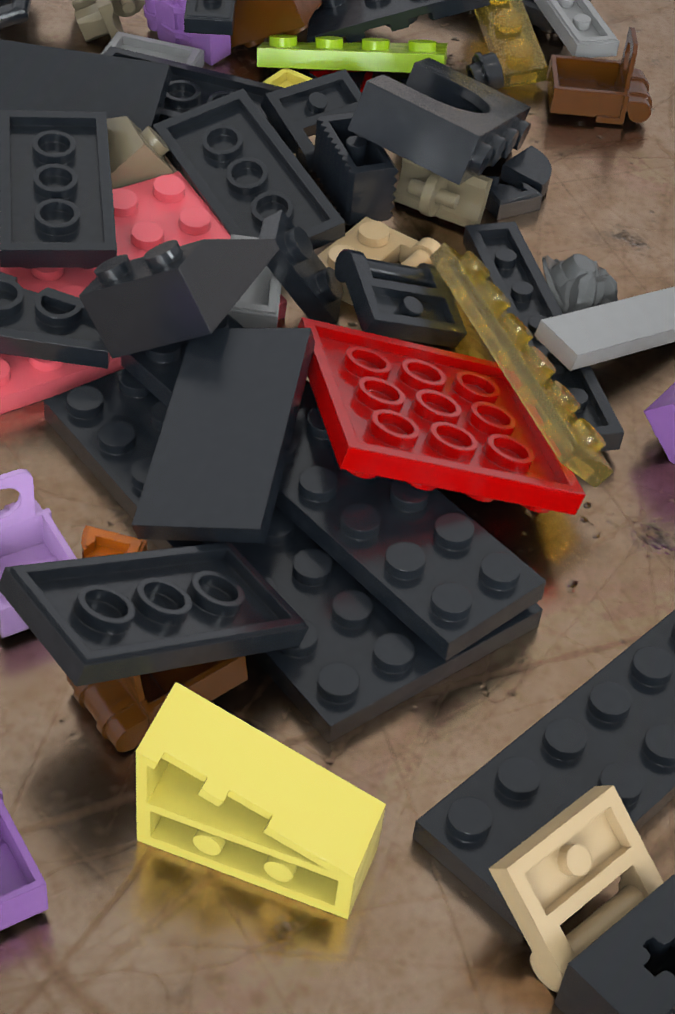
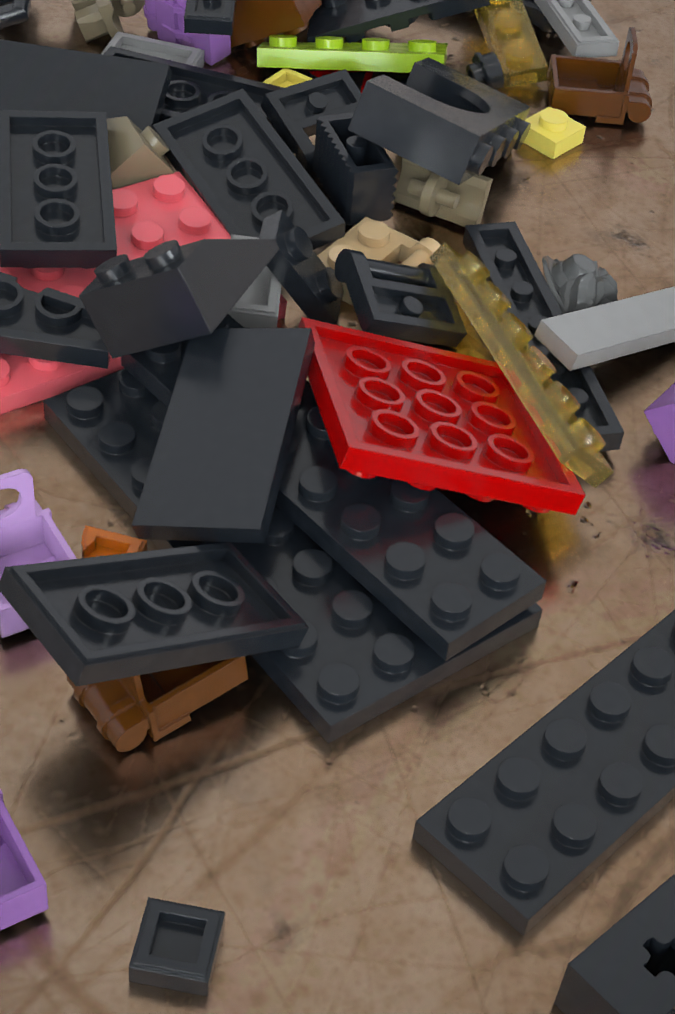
(177, 946): none -> black tile
(252, 806): light yellow wedge -> none
(511, 201): black tile -> none
(528, 167): black tile -> none
(554, 132): none -> light yellow plate
(567, 867): tan plate -> none

